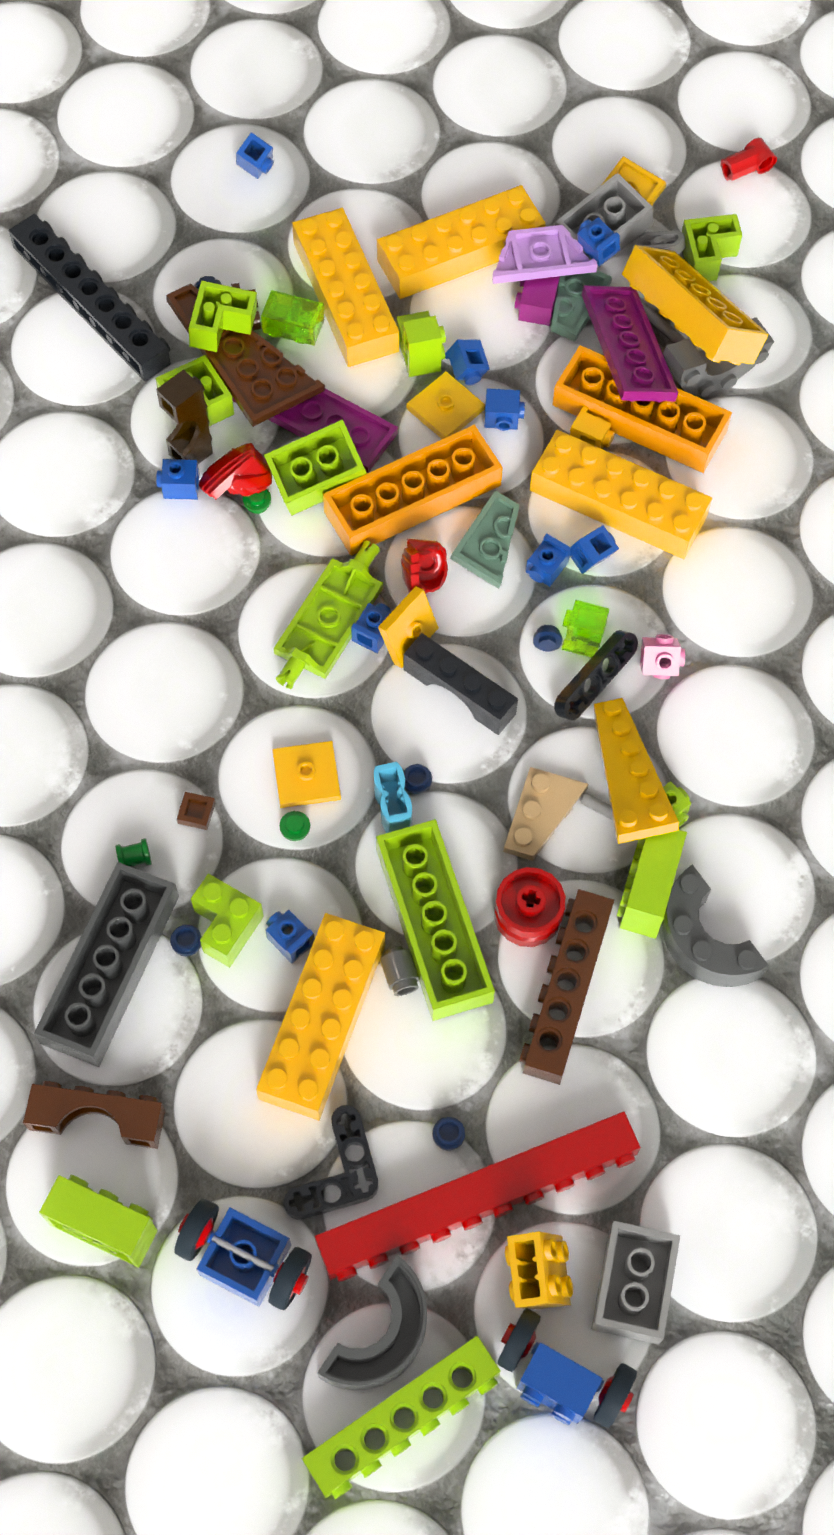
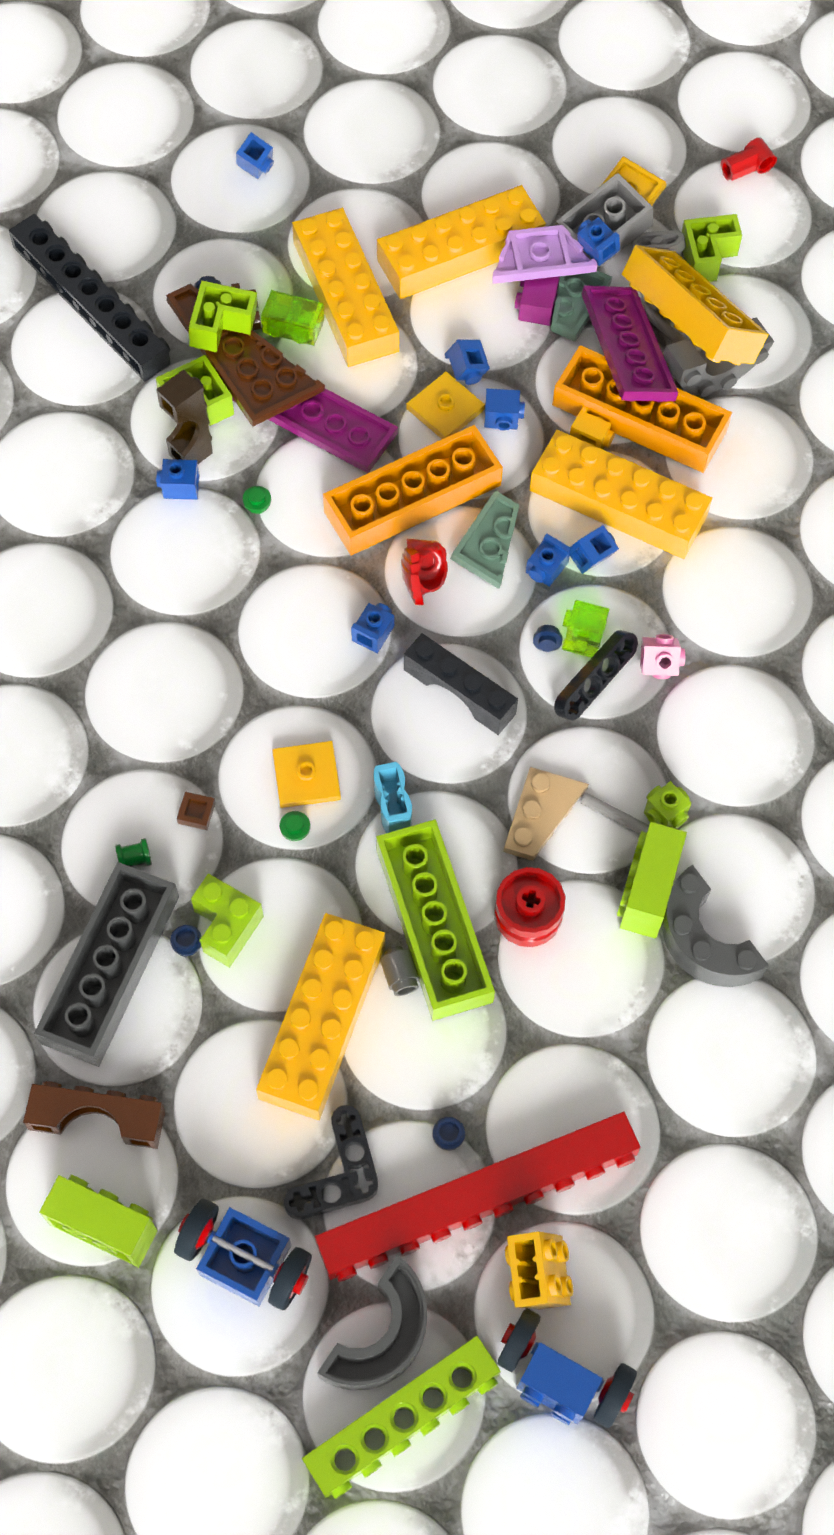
(239, 472): red hair -> none
(292, 944): blue brick -> none
(314, 466): lime brick -> none
(326, 617): lime plate -> none
(406, 624): yellow plate -> none
(417, 778): dark blue plate -> none
(421, 343): lime brick -> none
(550, 1064): reddish brown brick -> none
(634, 787): yellow wing -> none
(636, 1282): light grey brick -> none

